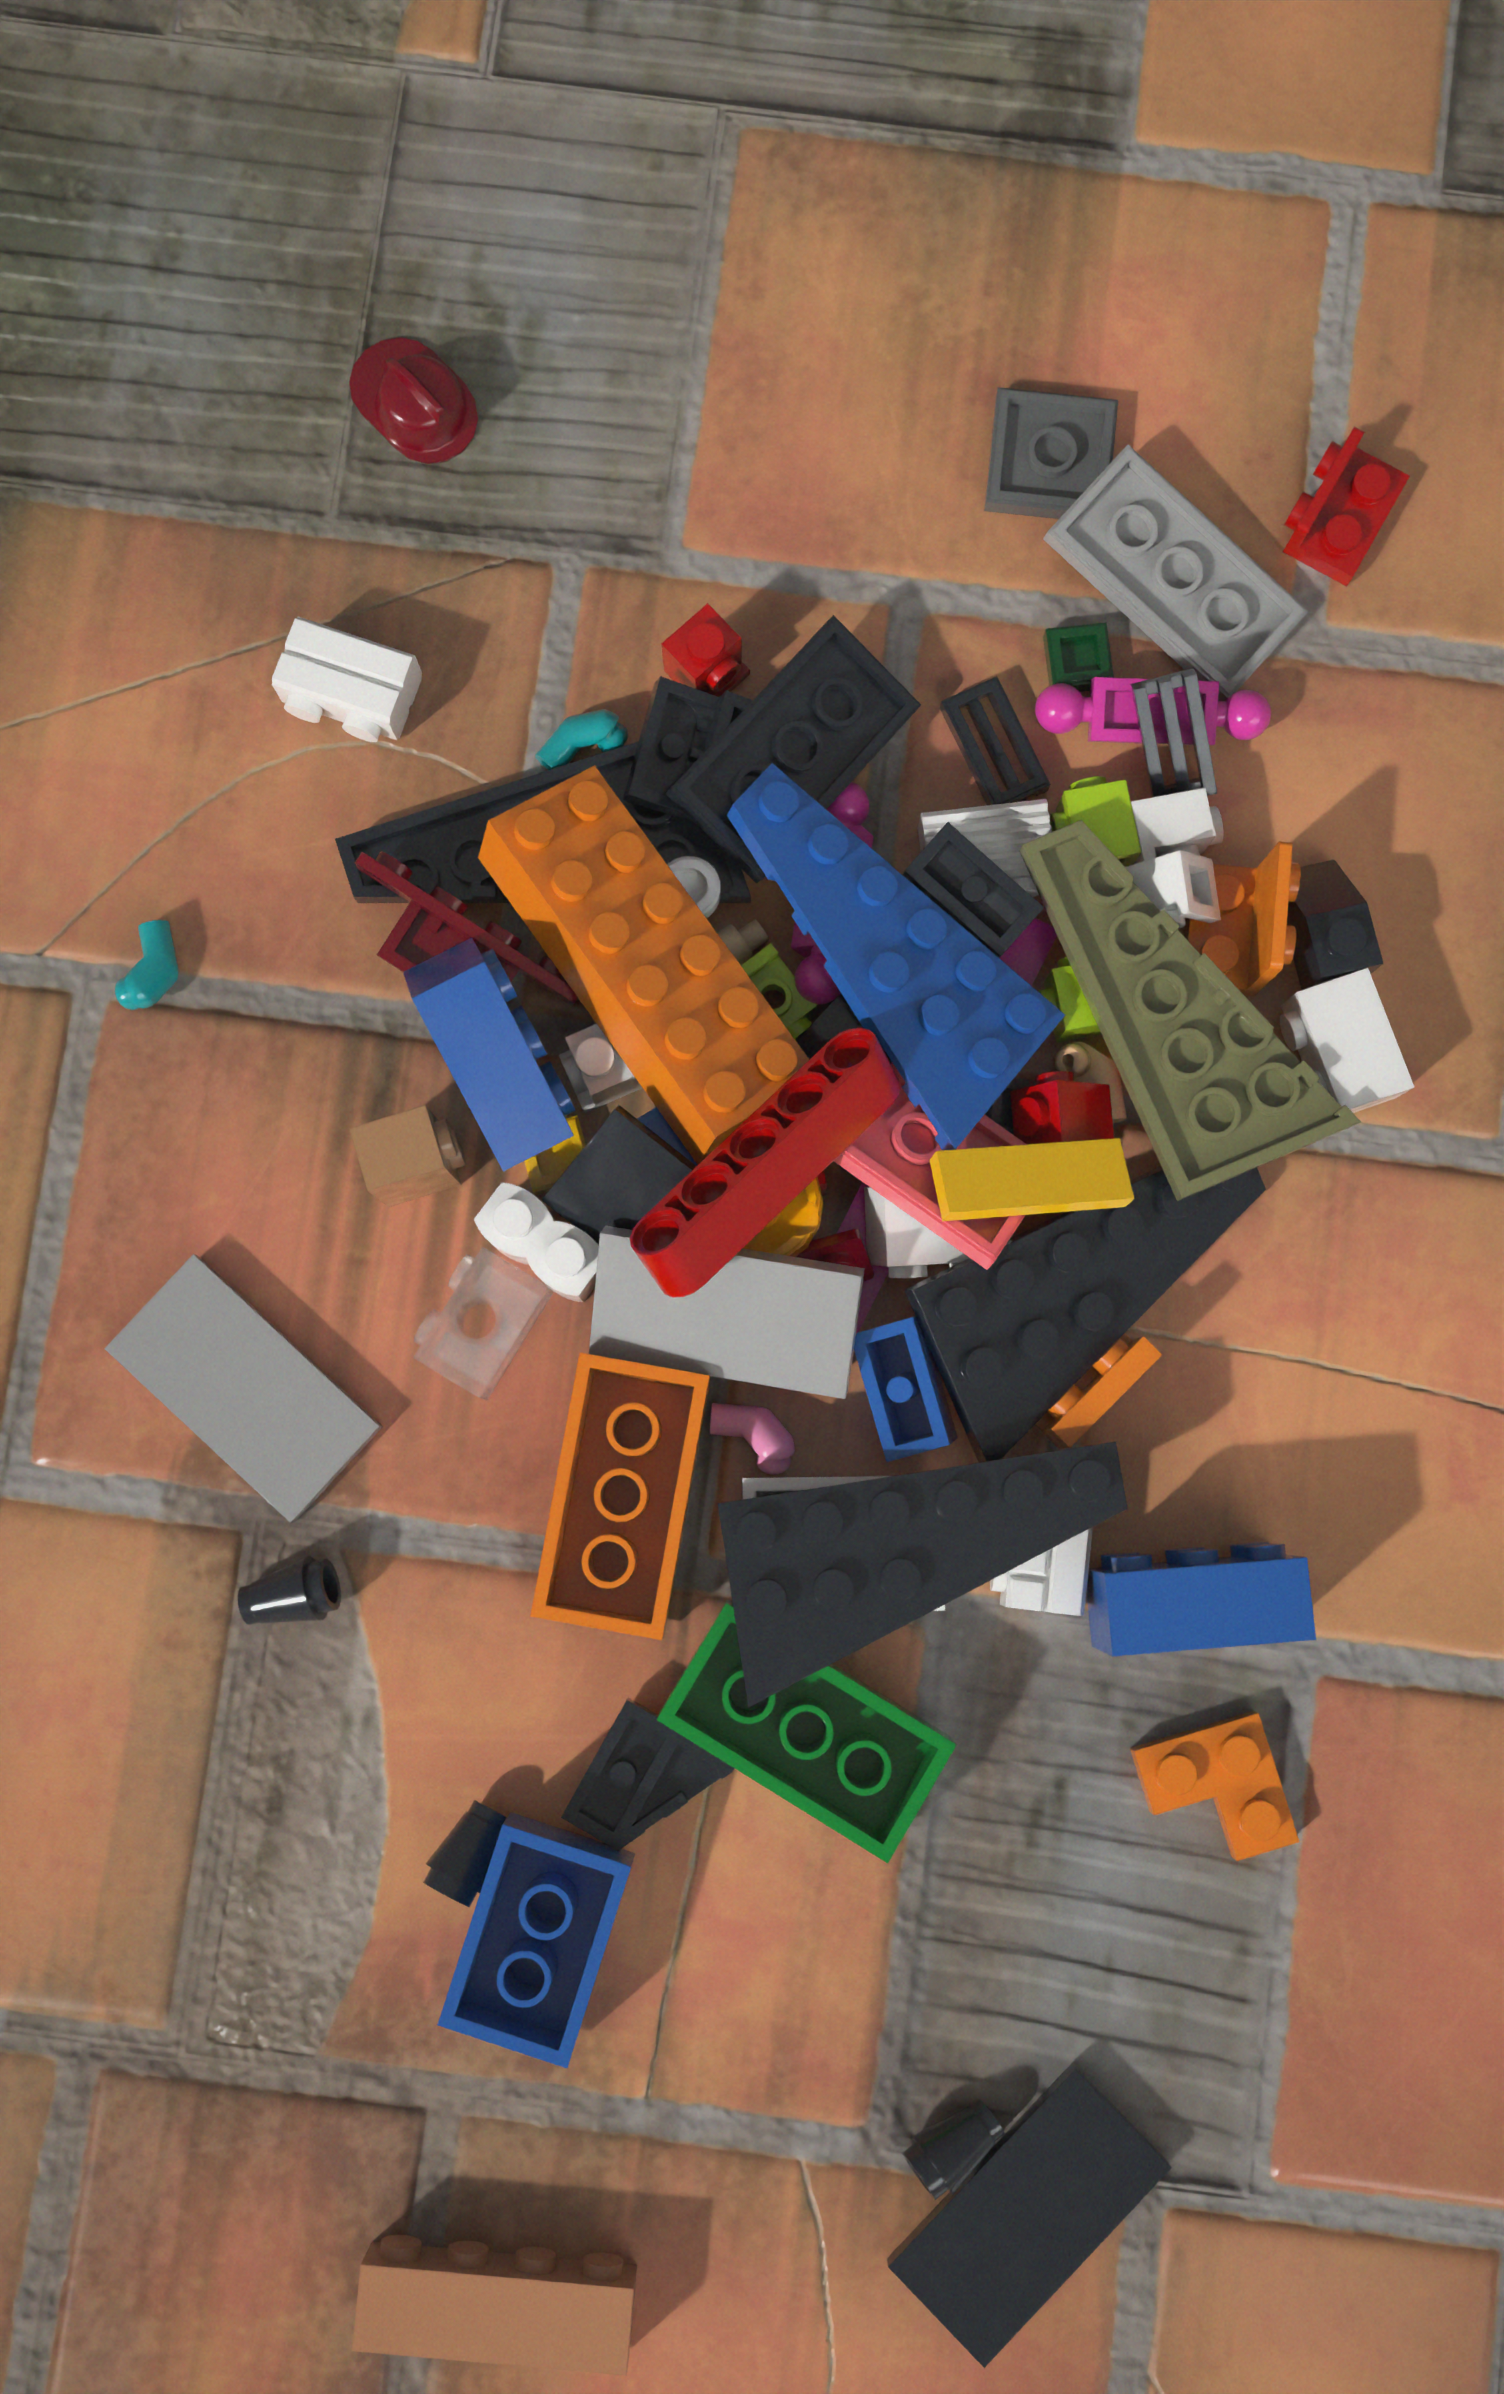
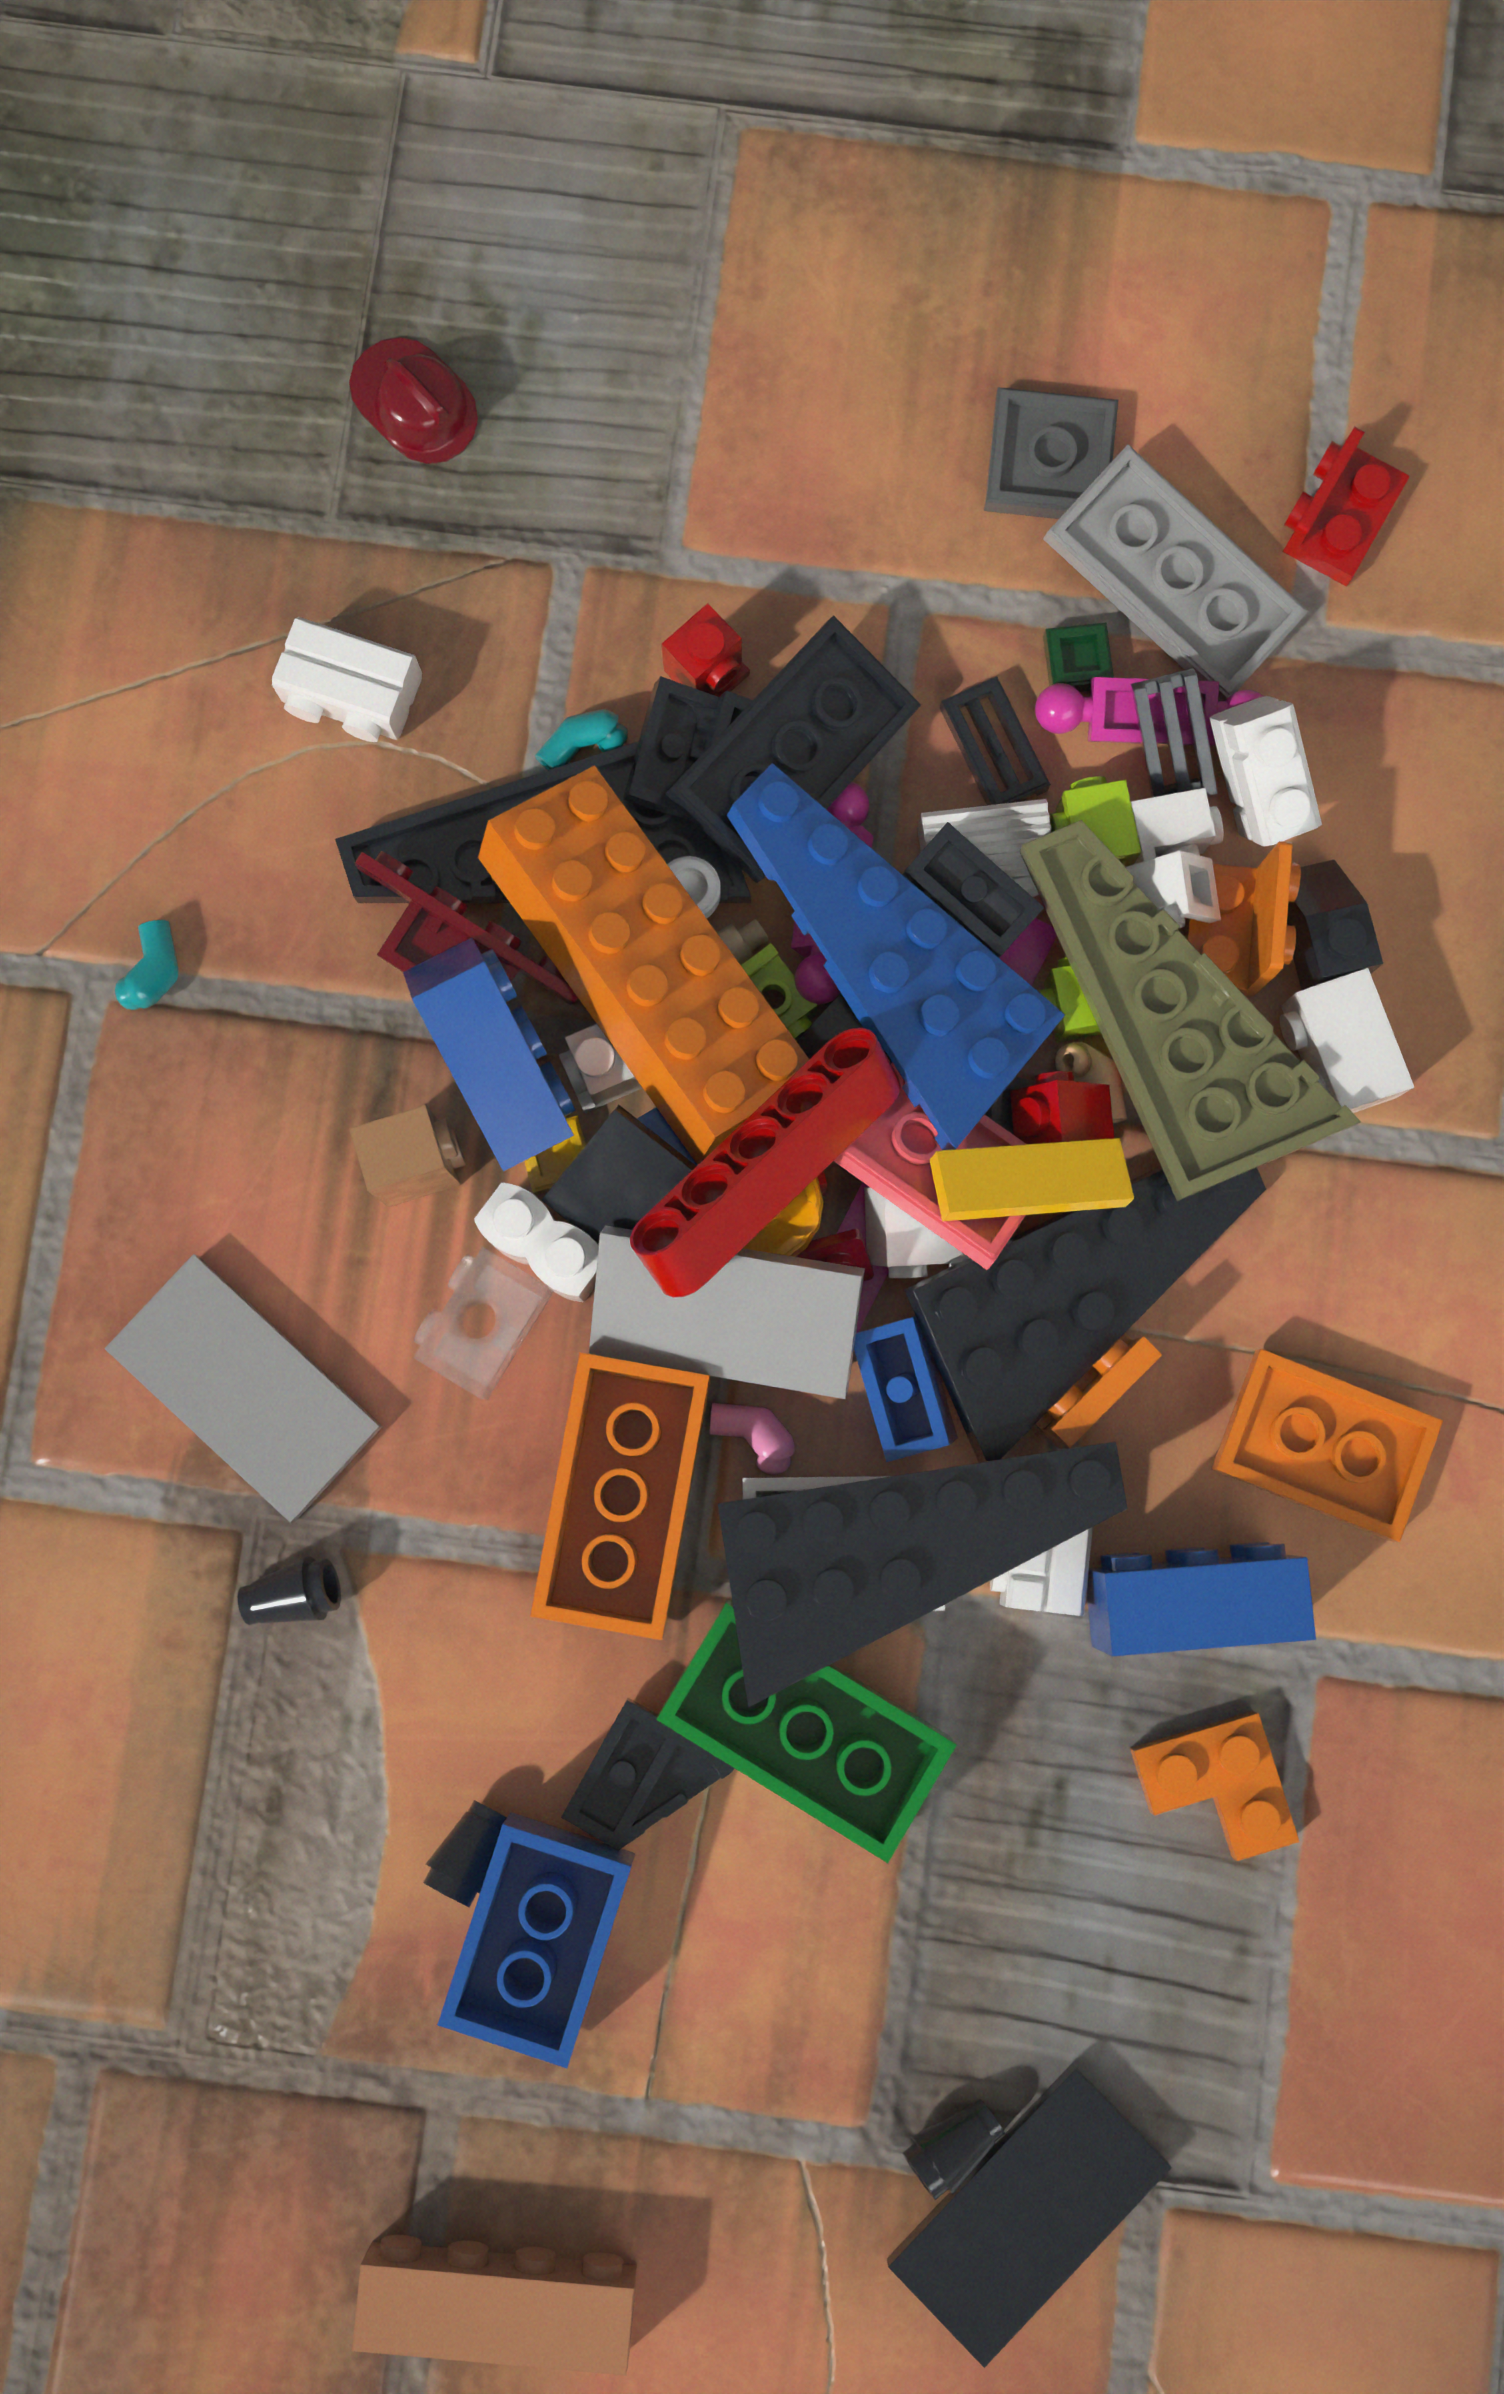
(1266, 770): none -> white brick
(1327, 1445): none -> orange plate

